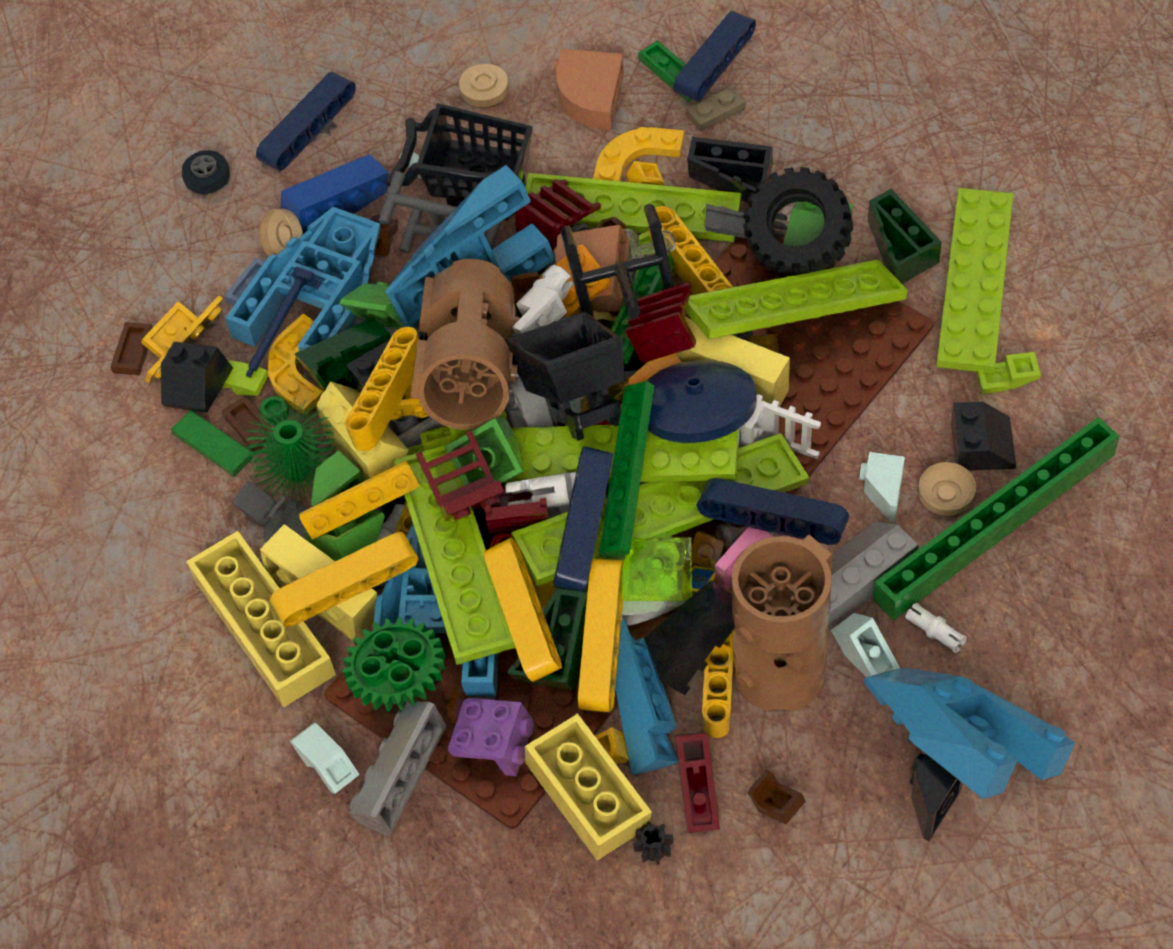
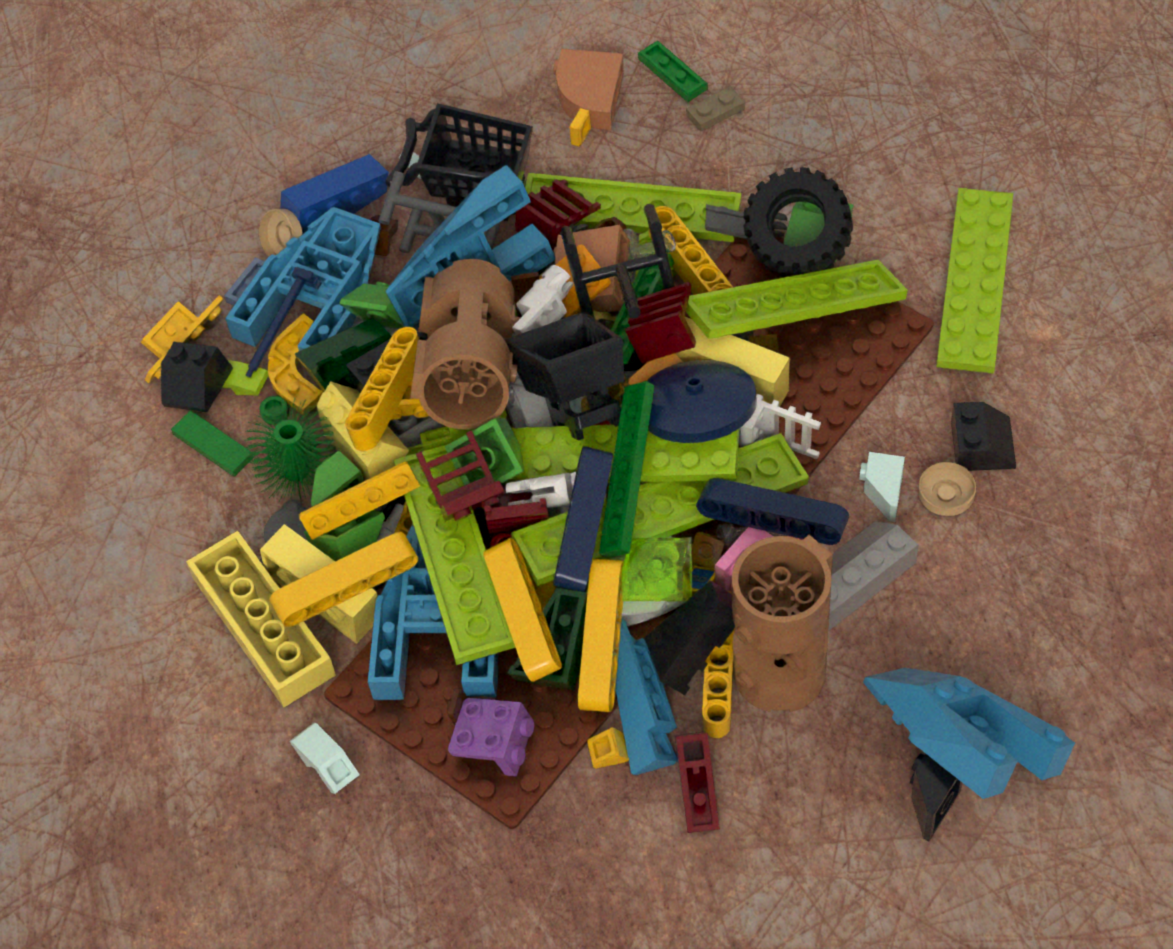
(130, 351): reddish brown tile -> none
(205, 172): black wheel -> none
(239, 415): reddish brown tile -> none
(256, 503): dark grey bracket -> none
(305, 121): dark blue beam -> none
(394, 664): green gear -> none
(398, 767): light grey slope -> none
(483, 85): tan piece -> none
(580, 127): none -> yellow tile
(587, 786): light yellow brick -> none
(634, 144): yellow plate -> none
(644, 173): yellow slope -> none
(656, 850): black gear -> none
(714, 56): dark blue beam -> none
(730, 165): black wedge -> none
(774, 798): reddish brown bracket -> none
(864, 645): light aqua slope -> none
(902, 237): dark green wedge -> none
(936, 628): white pin -> none
(994, 518): green brick -> none
(1013, 373): lime slope -> none

